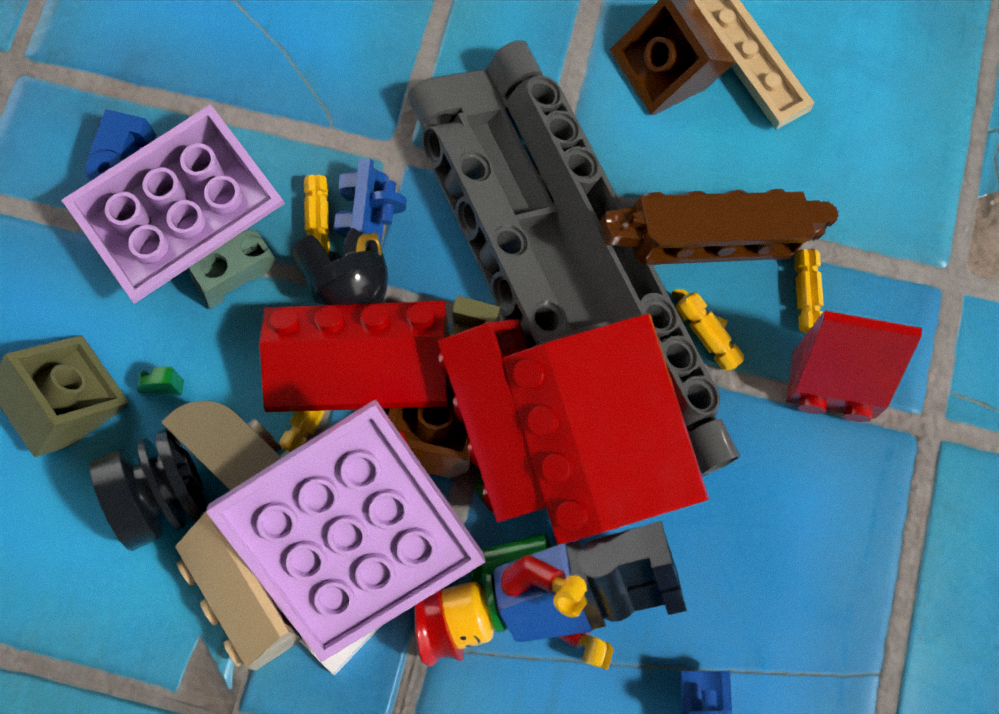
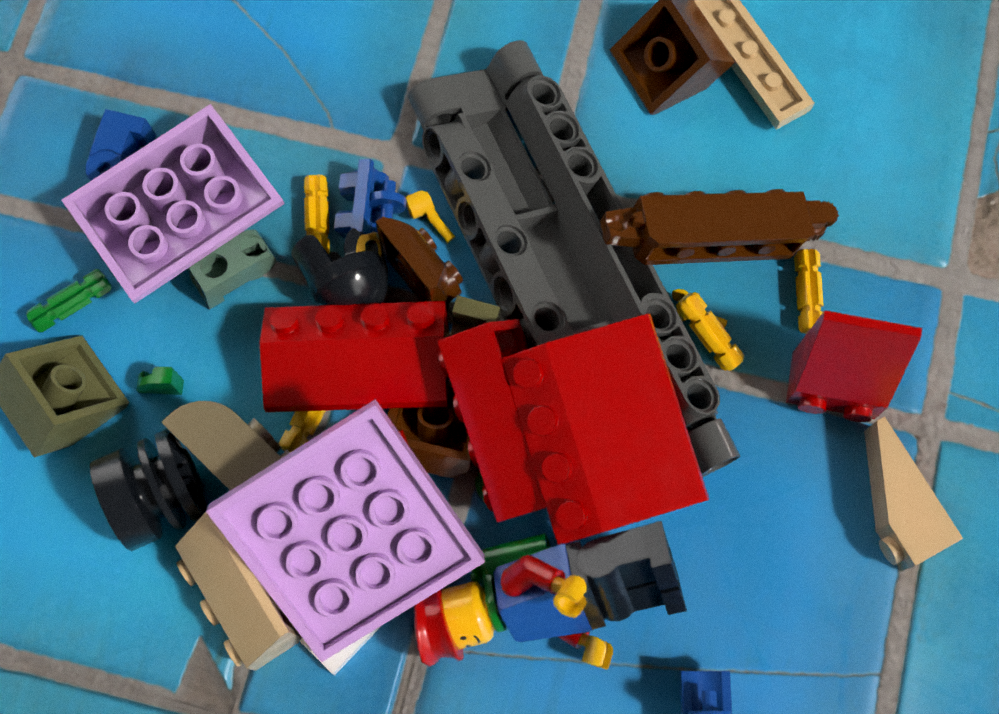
(68, 300): none -> green axle
(417, 263): none -> reddish brown slope
(421, 204): none -> yellow hand
(904, 506): none -> tan slope

